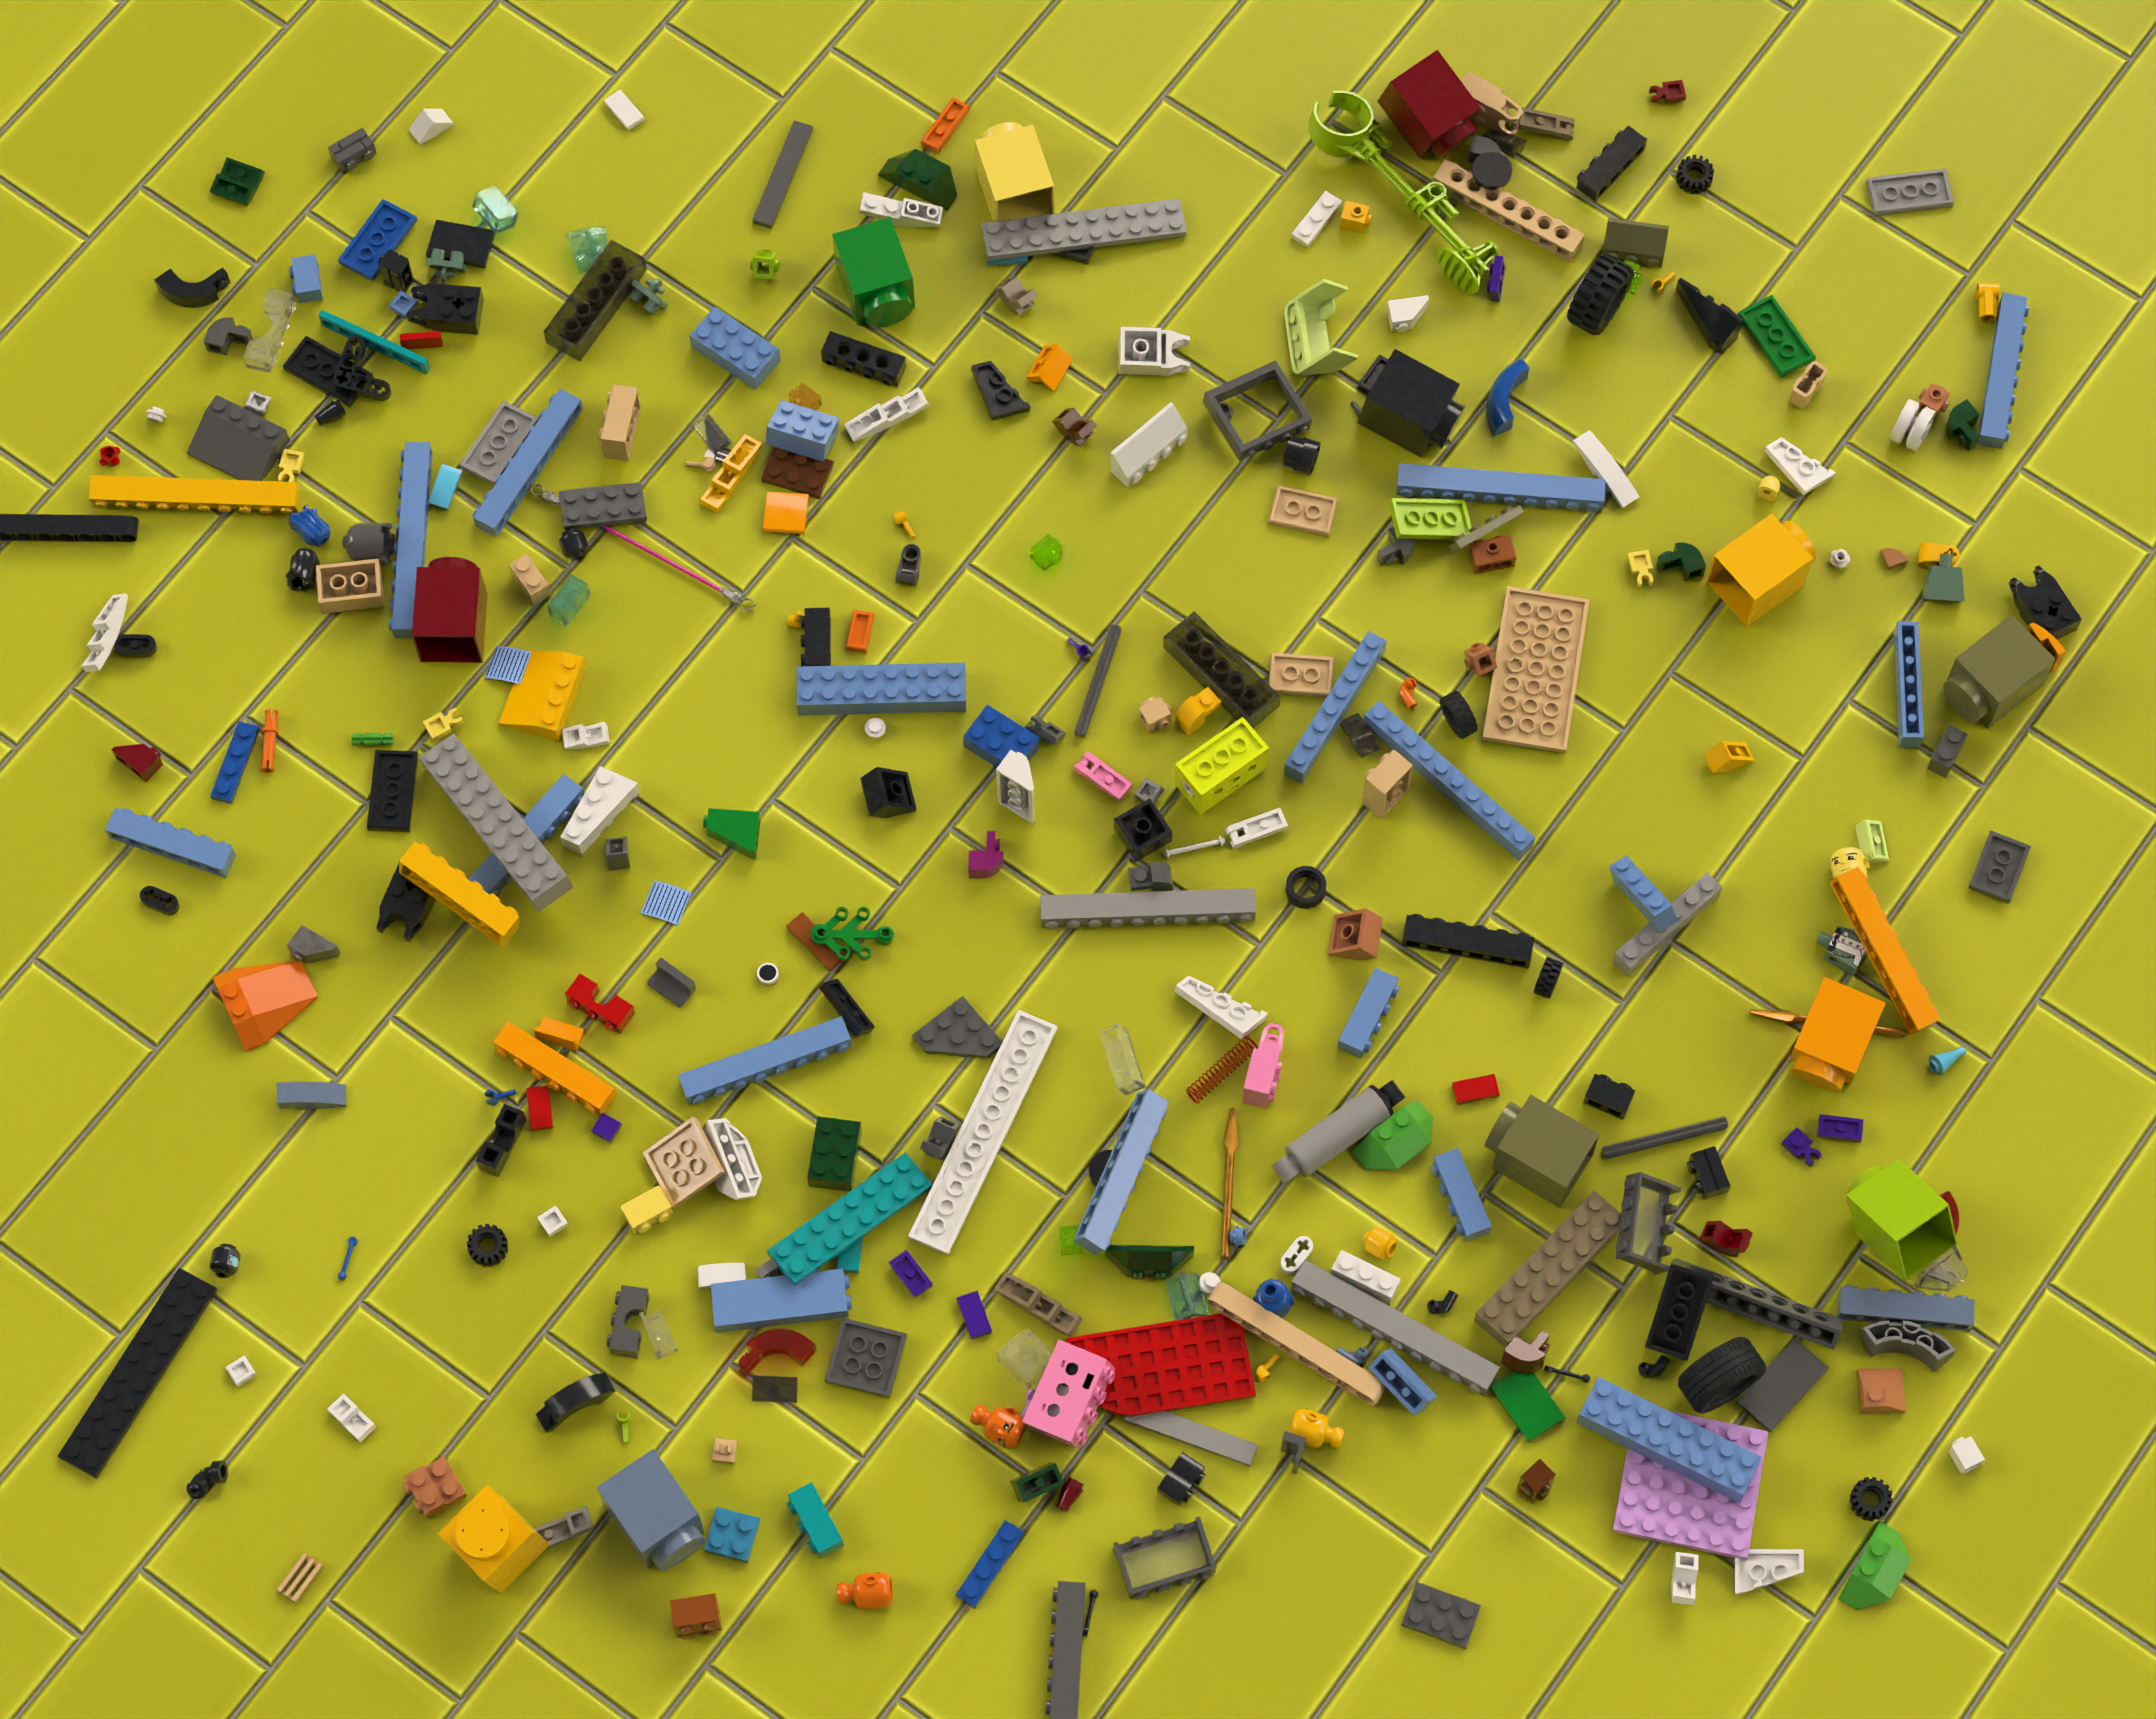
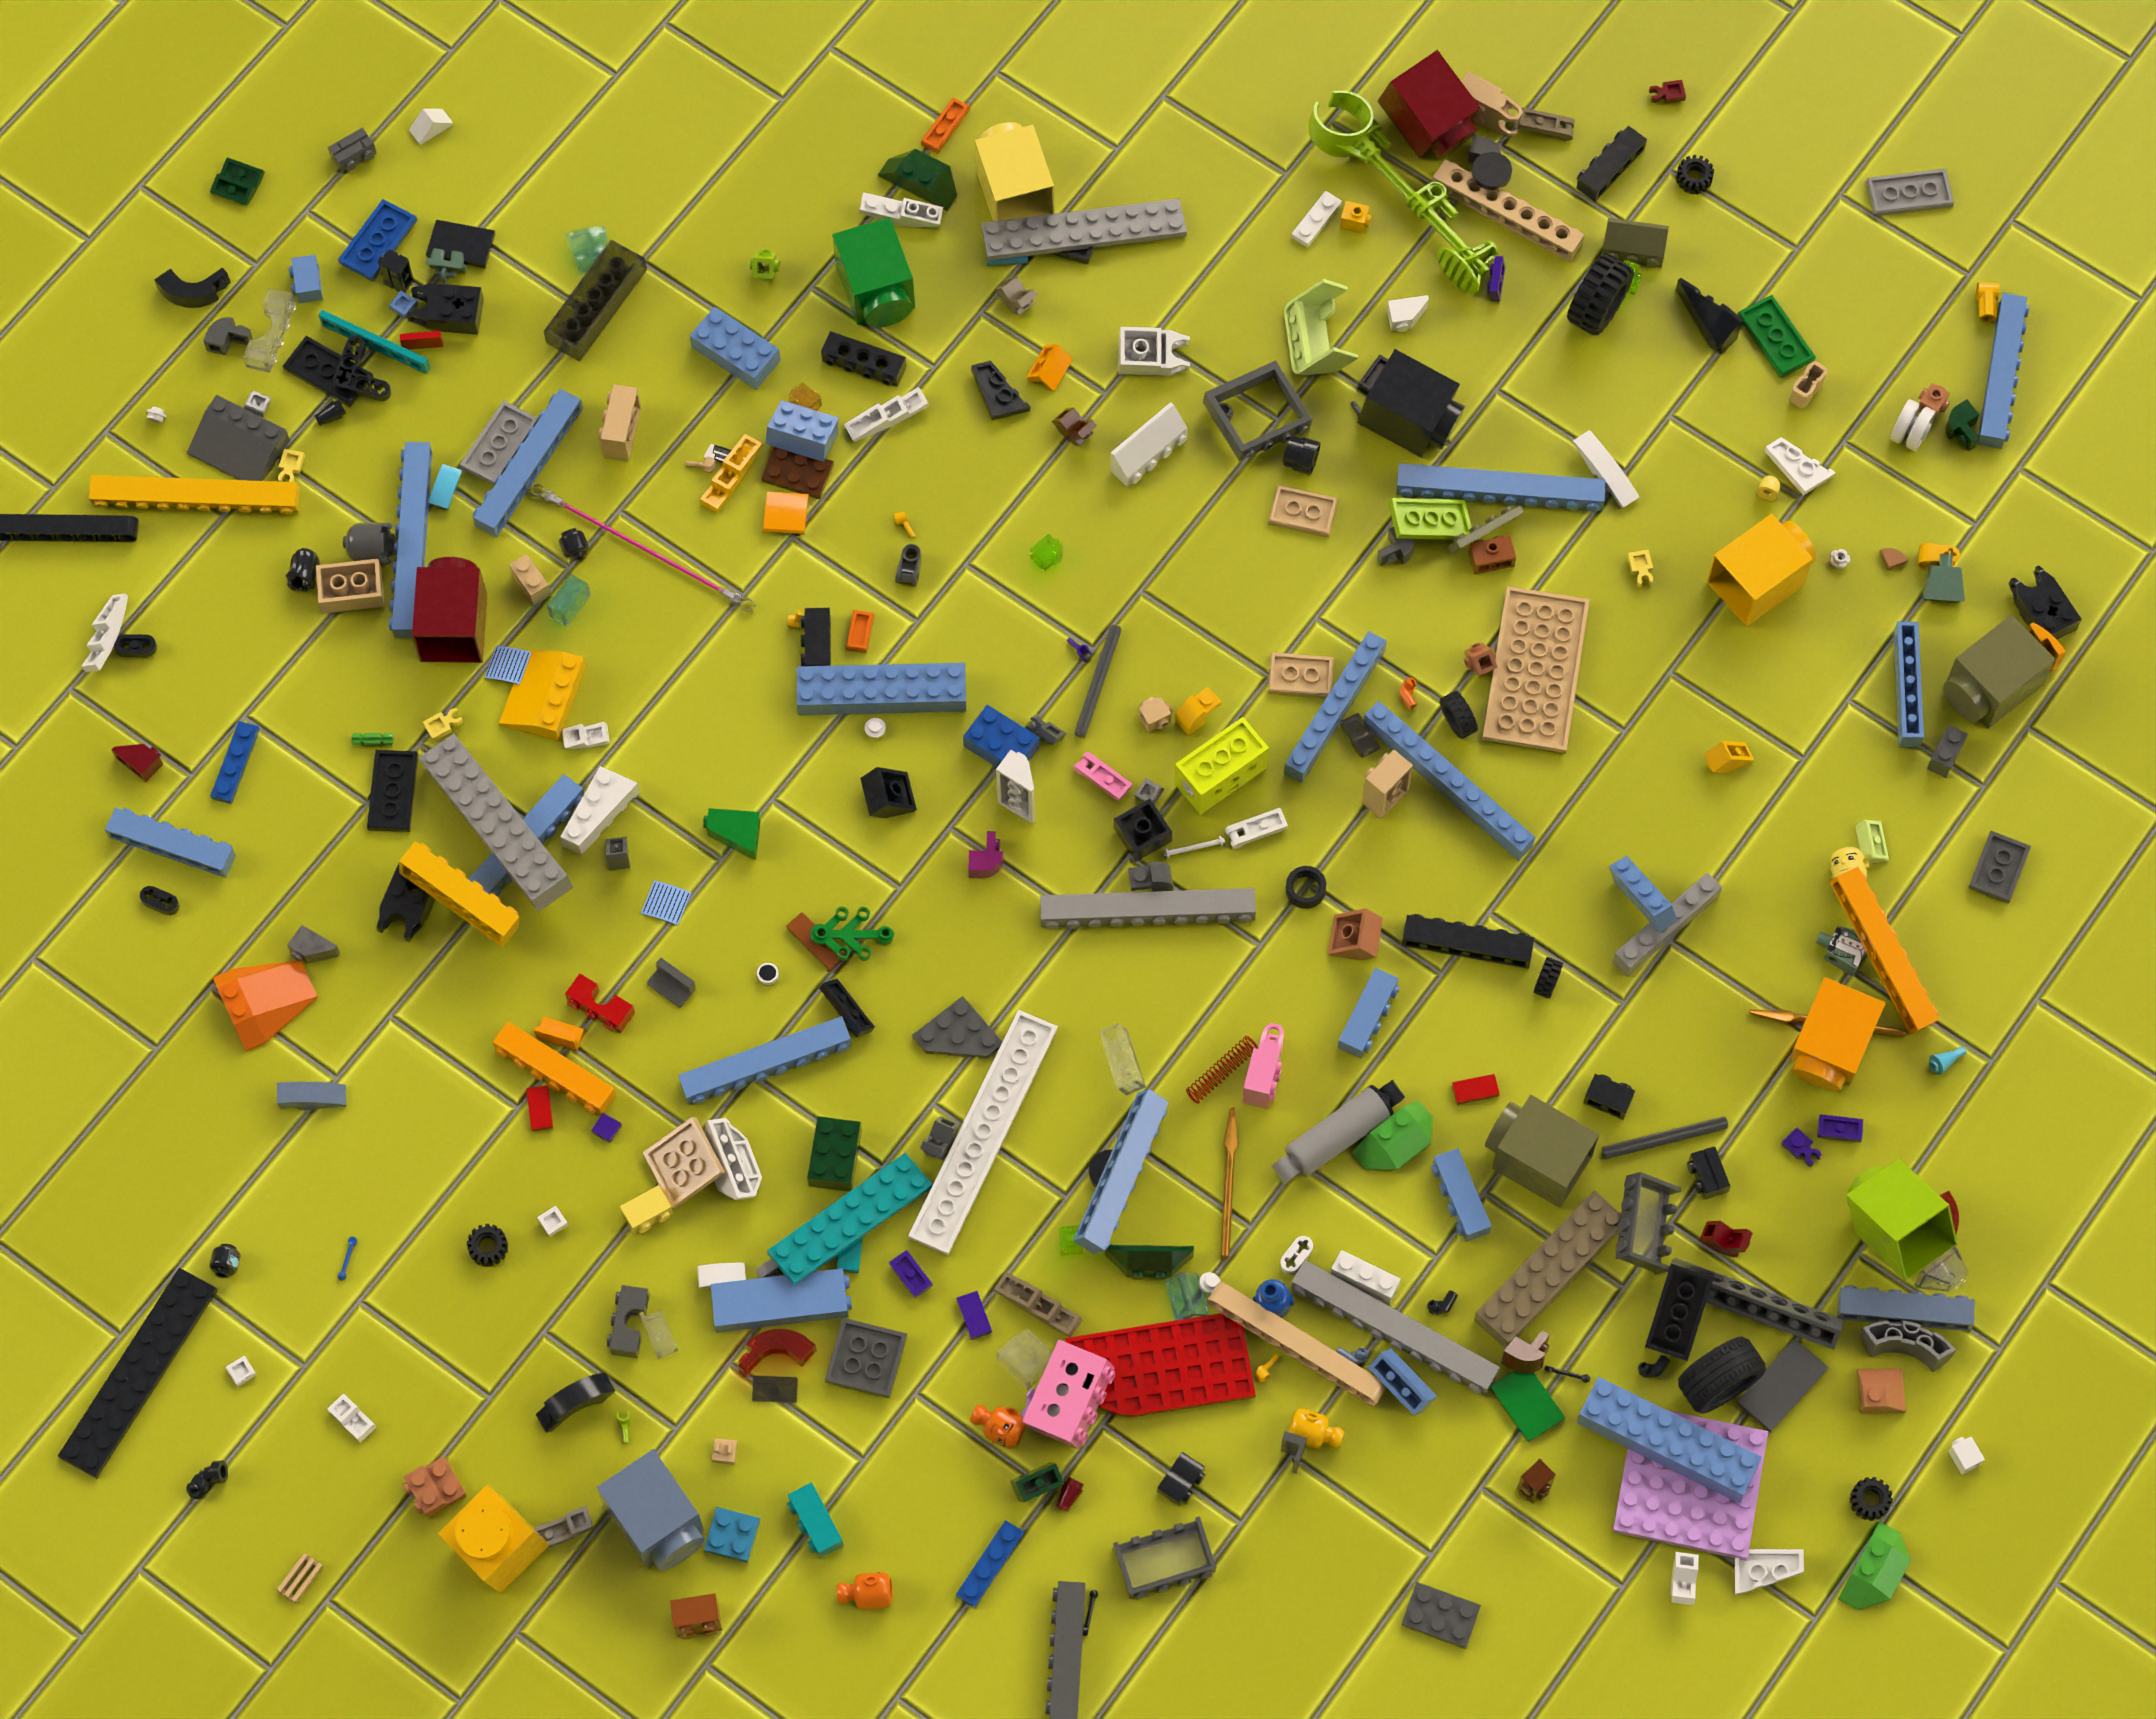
(109, 450): red plate -> none
(270, 731): orange pin -> none
(310, 526): blue piece -> none
(495, 209): clear light blue brick -> none
(497, 1096): blue hand -> none
(507, 1130): black arch -> none
(602, 506): dark grey plate -> none
(624, 110): white tile -> none
(640, 291): sand green hips -> none
(711, 433): clear tile -> none
(782, 174): dark grey tile -> none
(1197, 1436): light grey tile -> none
(1220, 1007): white wing -> none
(1221, 669): clear smoke brick -> none
(1238, 1236): medium blue plate -> none
(1380, 1243): yellow head -> none
(1498, 409): blue brick -> none
(1507, 143): clear smoke slope -> none
(1662, 282): yellow hand -> none
(1686, 558): dark green brick -> none

